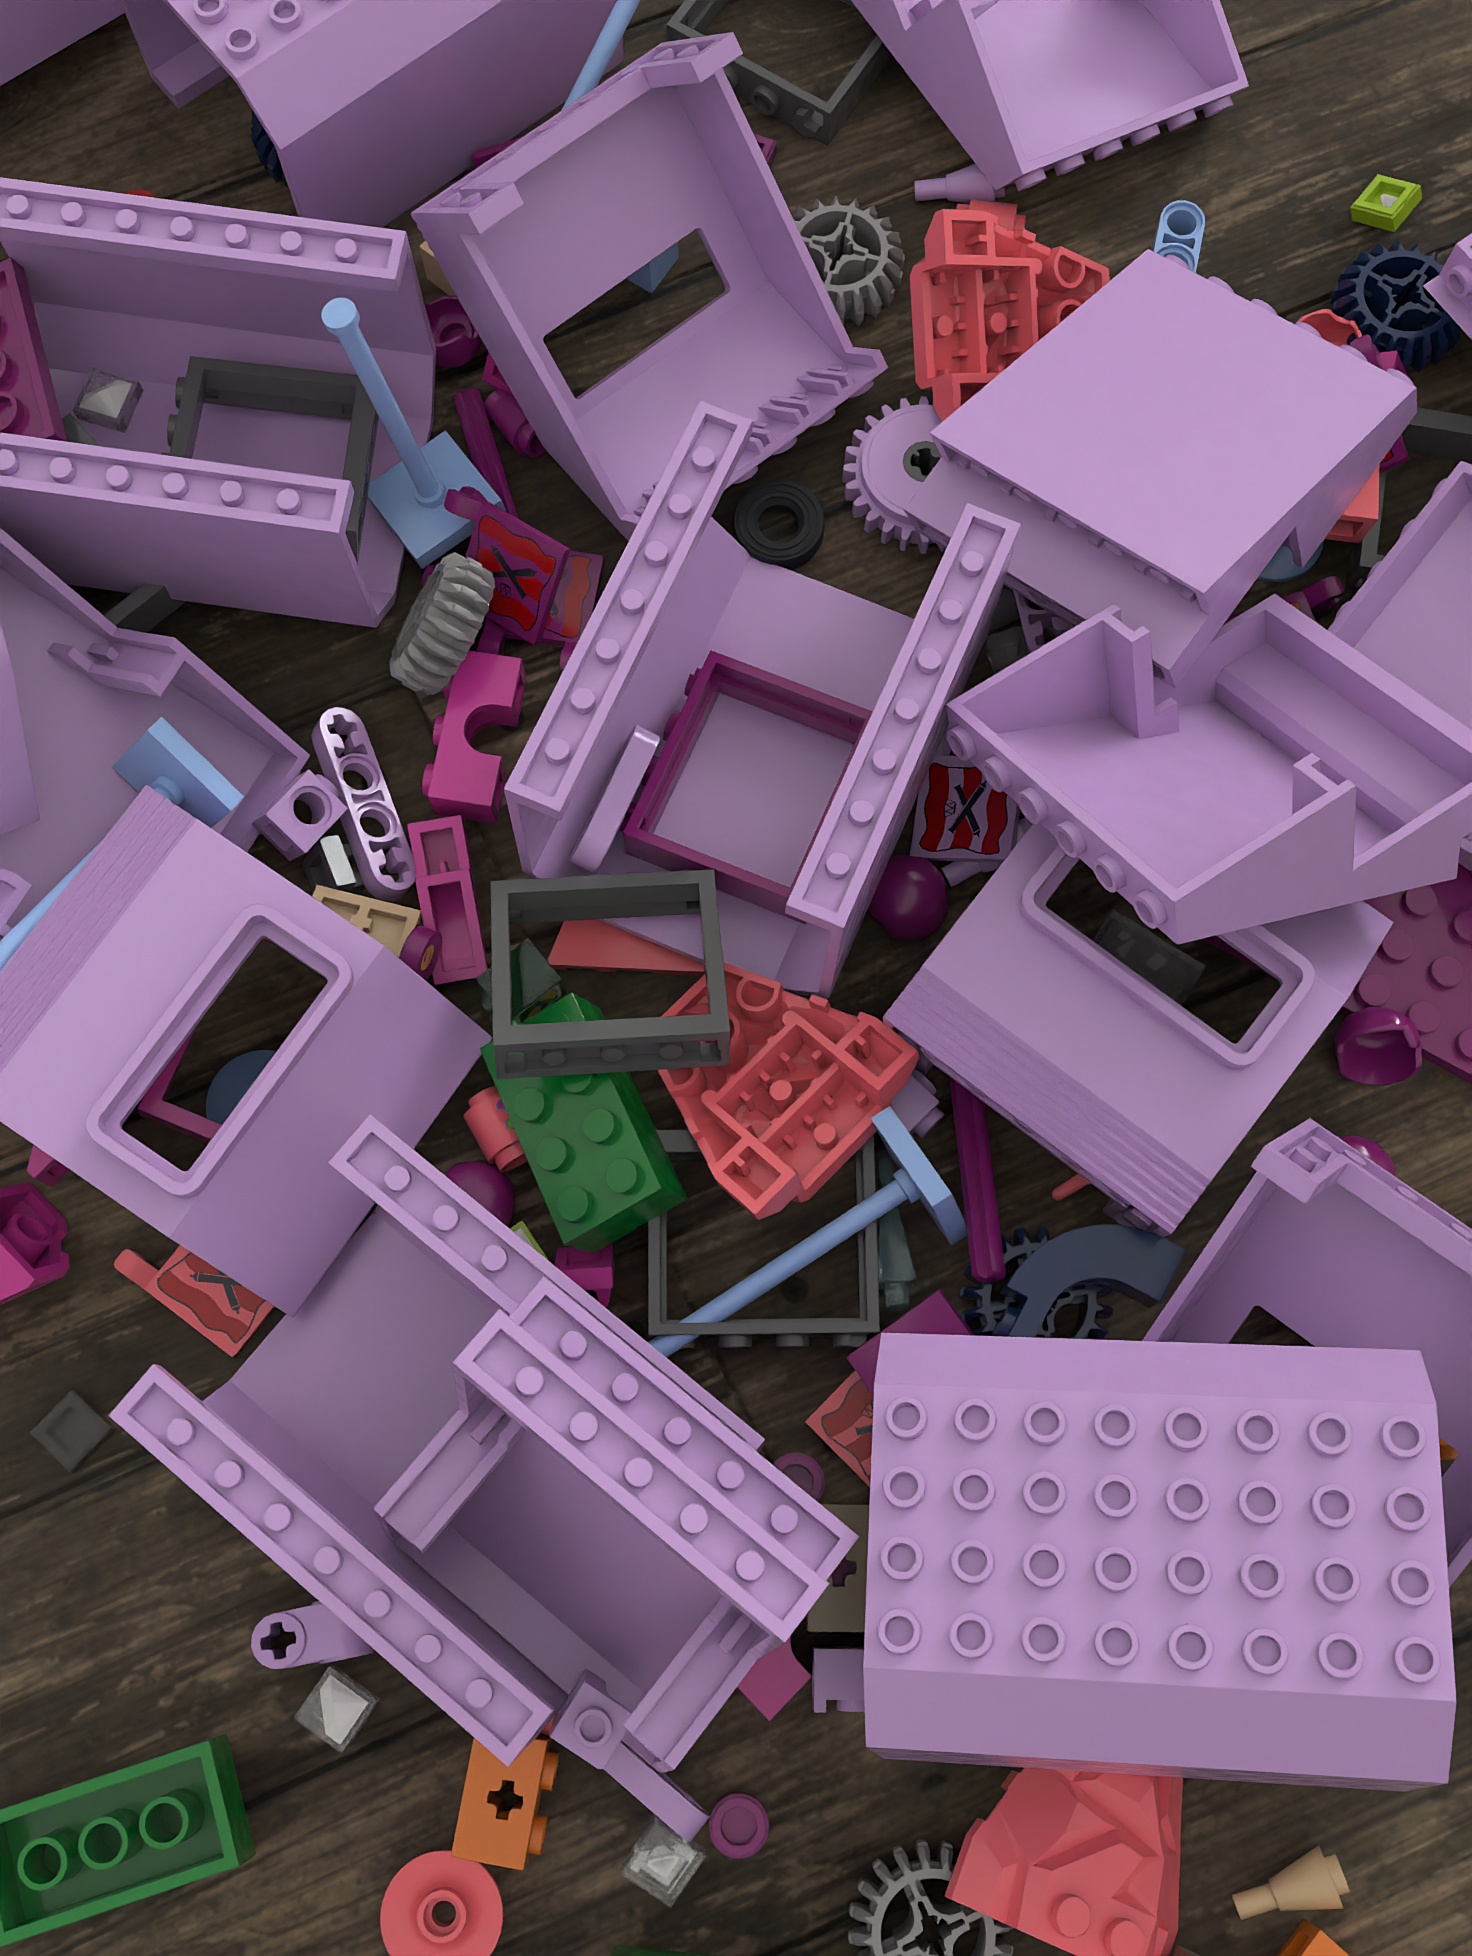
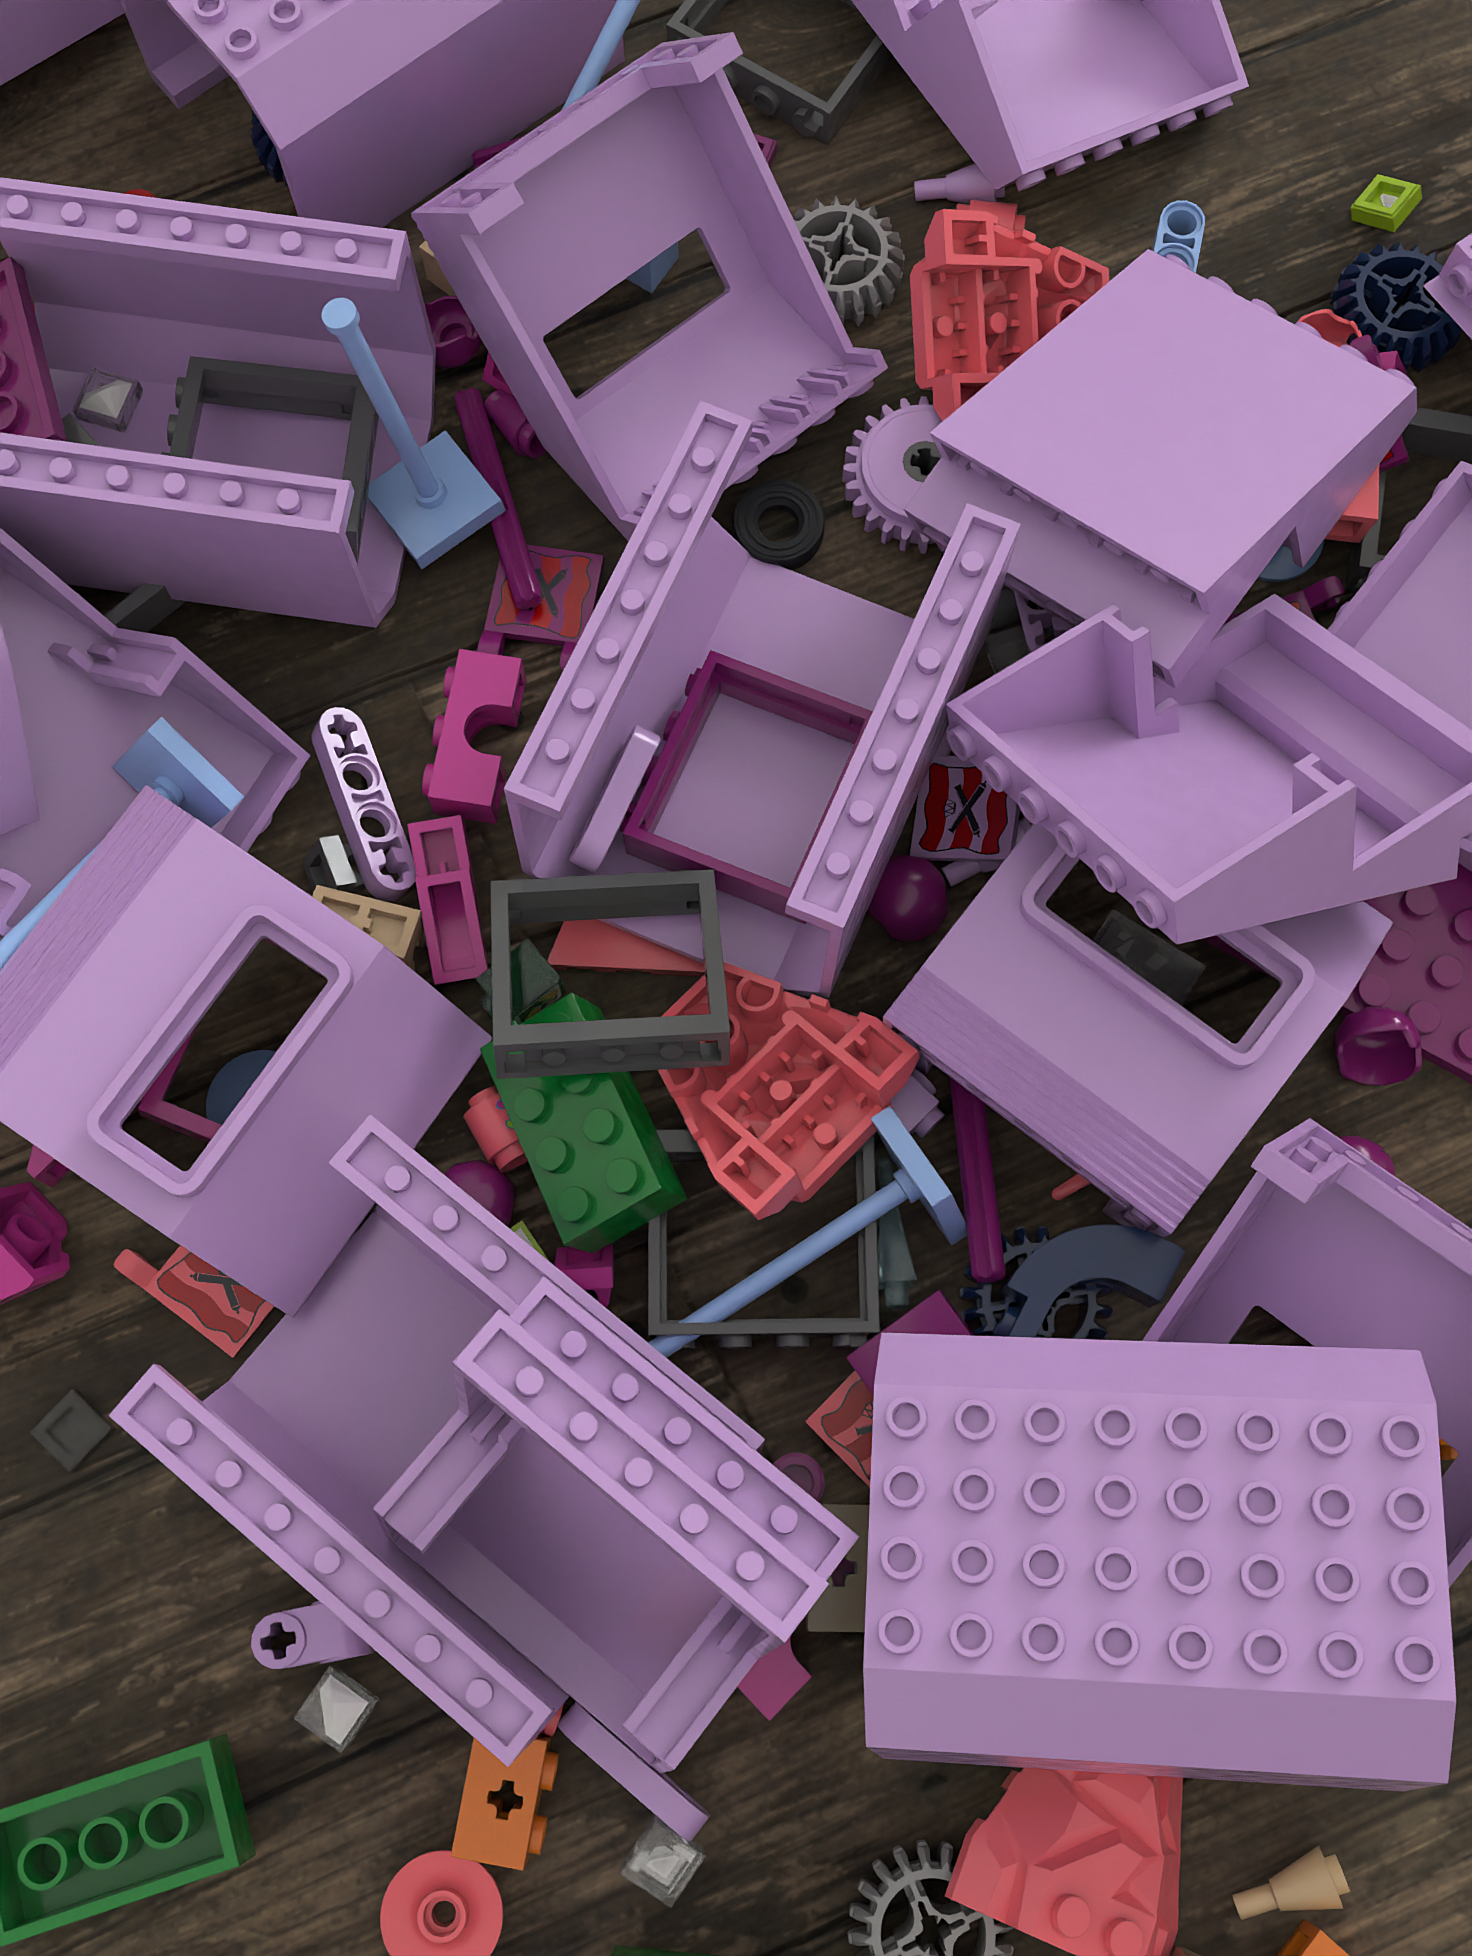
(284, 829): lavender brick -> none
(421, 950): magenta tile -> none
(442, 624): light grey gear -> none
(522, 561): flag -> none
(590, 1721): lavender bracket -> none
(738, 1825): magenta tile -> none
(839, 1677): lavender brick -> none

